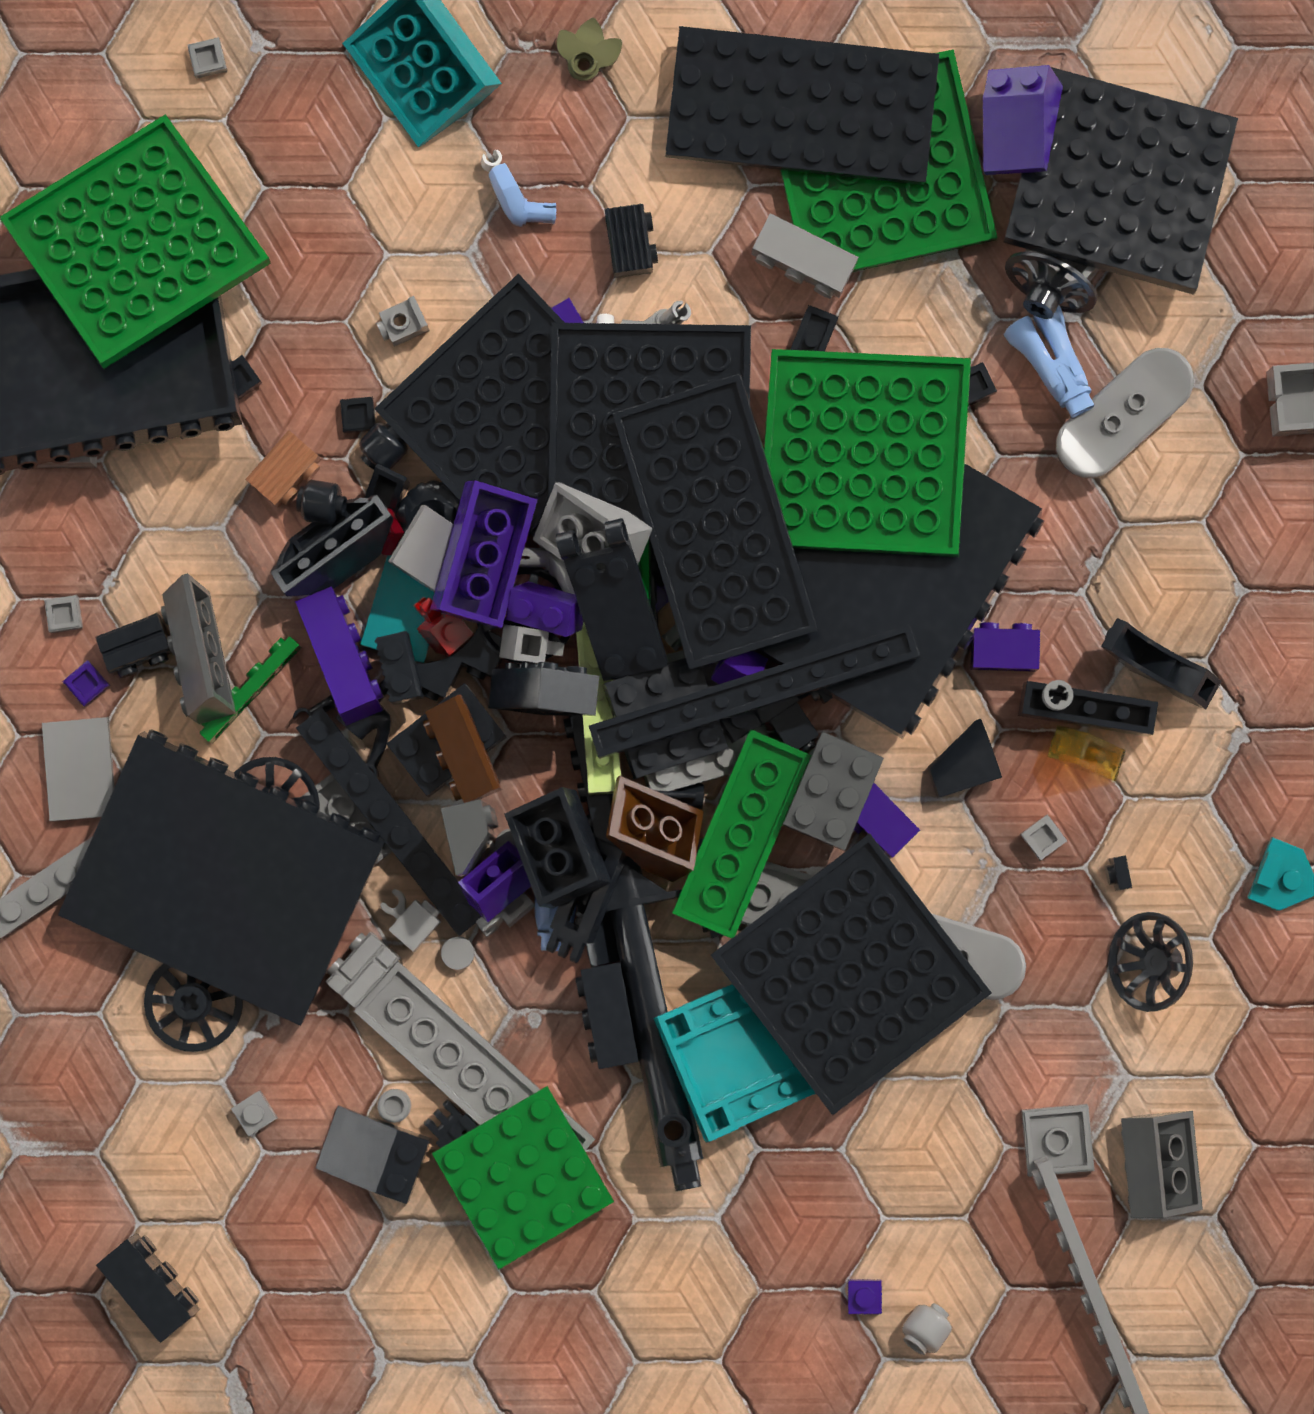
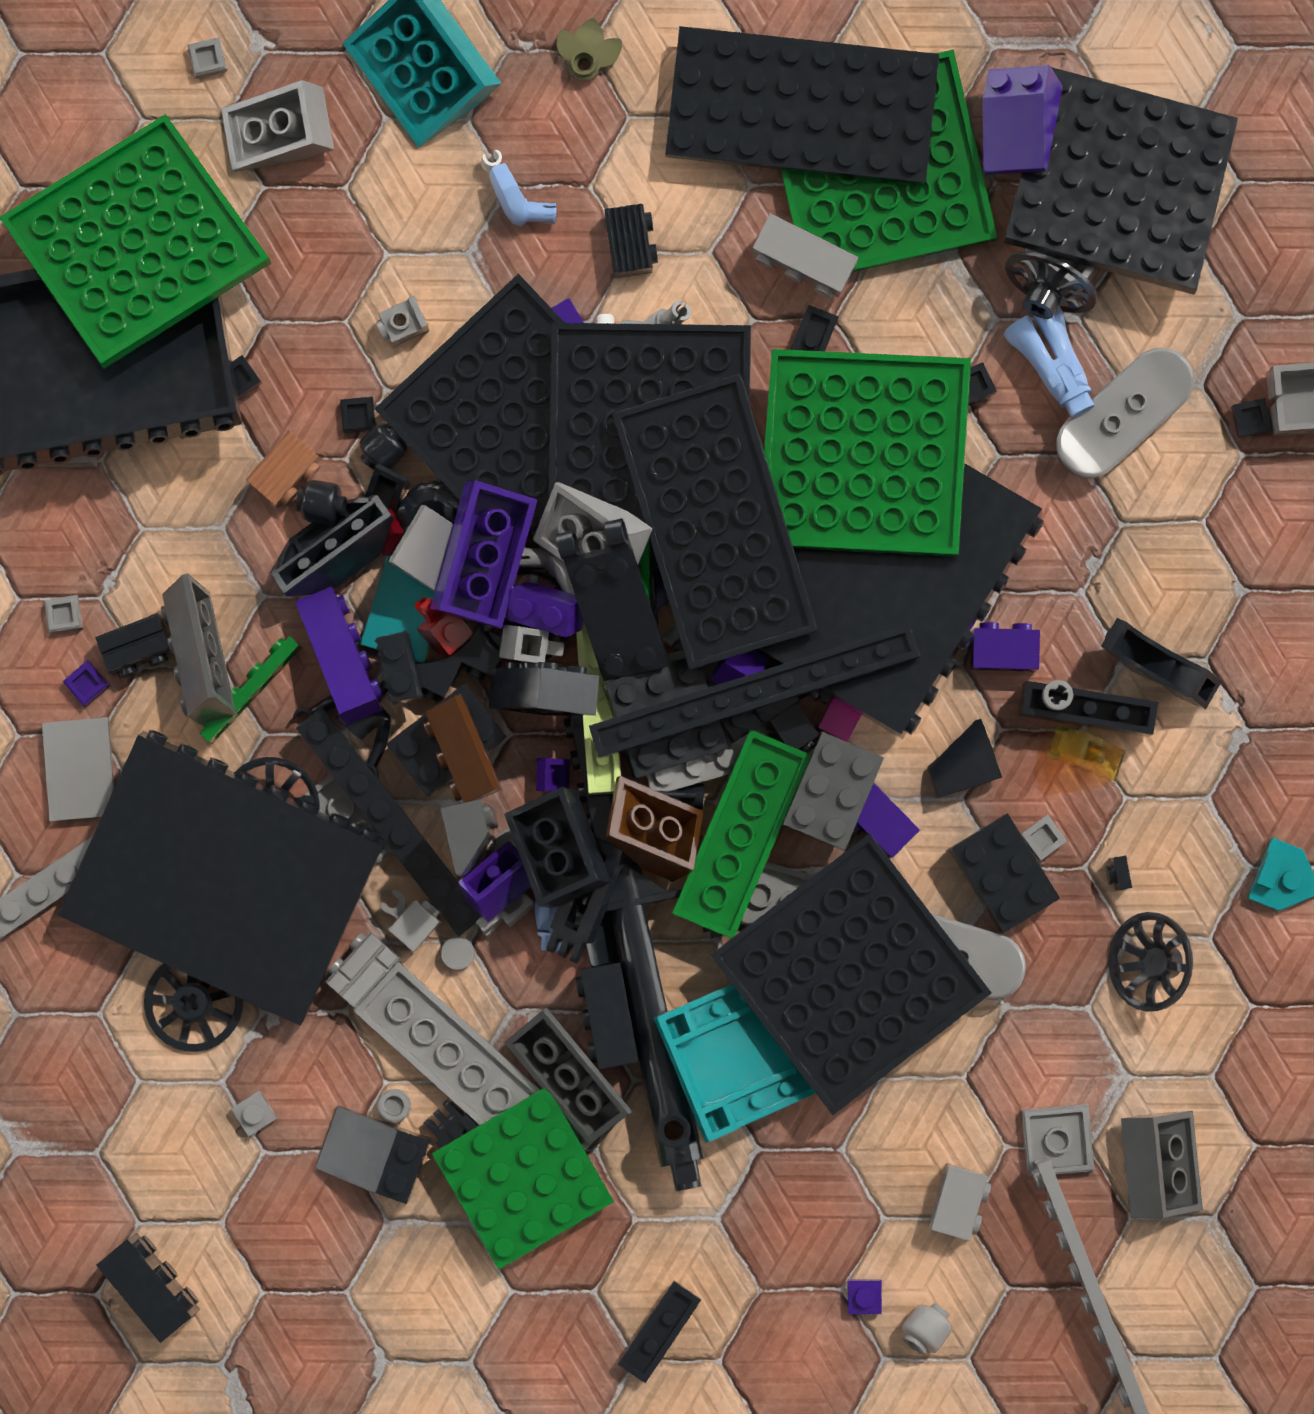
(278, 127): none -> light grey slope
(552, 774): none -> dark purple plate
(568, 1076): none -> dark grey slope
(659, 1331): none -> black plate
(839, 720): none -> dark pink tile
(959, 1202): none -> light grey brick
(1004, 873): none -> black brick
(1251, 418): none -> black plate

